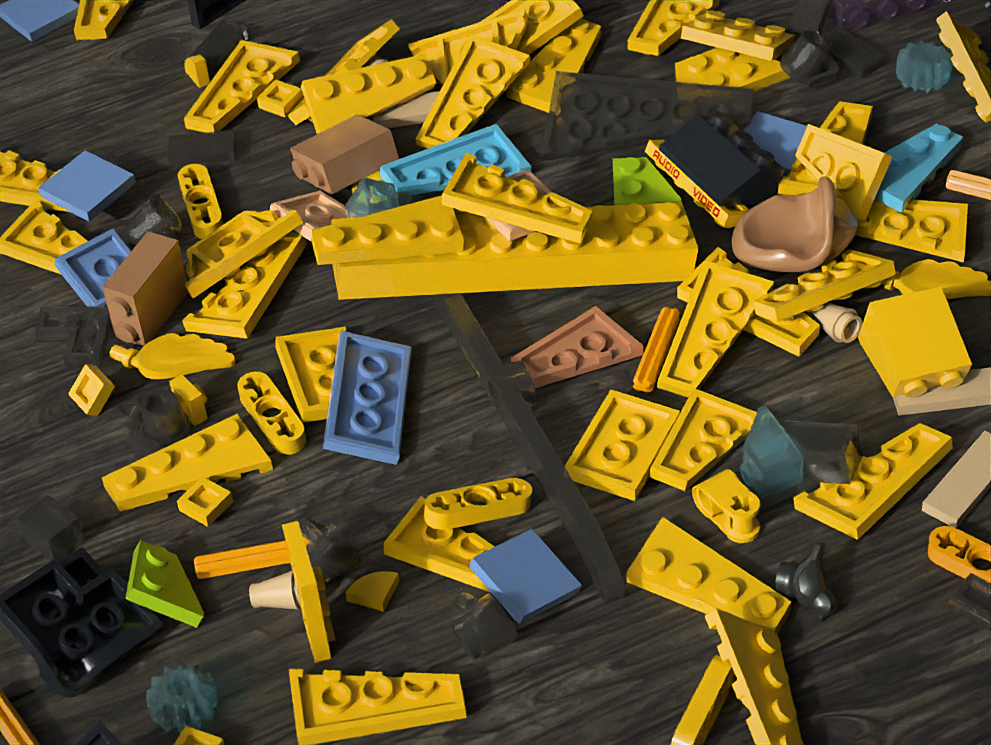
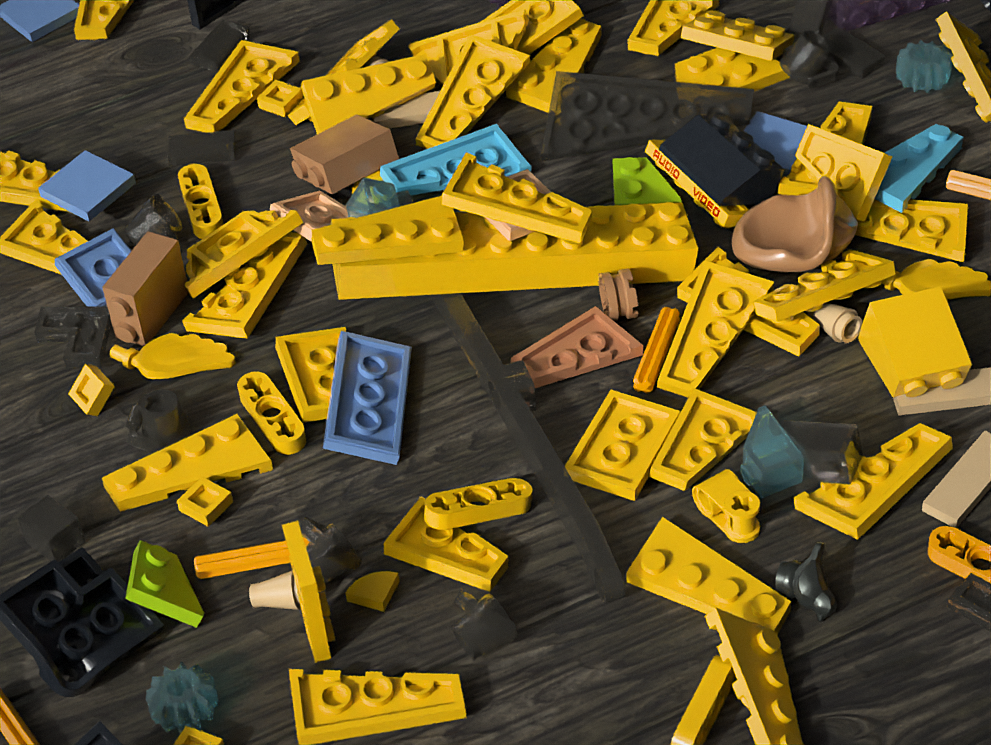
(191, 398): yellow plate -> none
(197, 70): yellow tile -> none
(525, 576): medium blue tile -> none
(618, 294): none -> medium nougat wheel

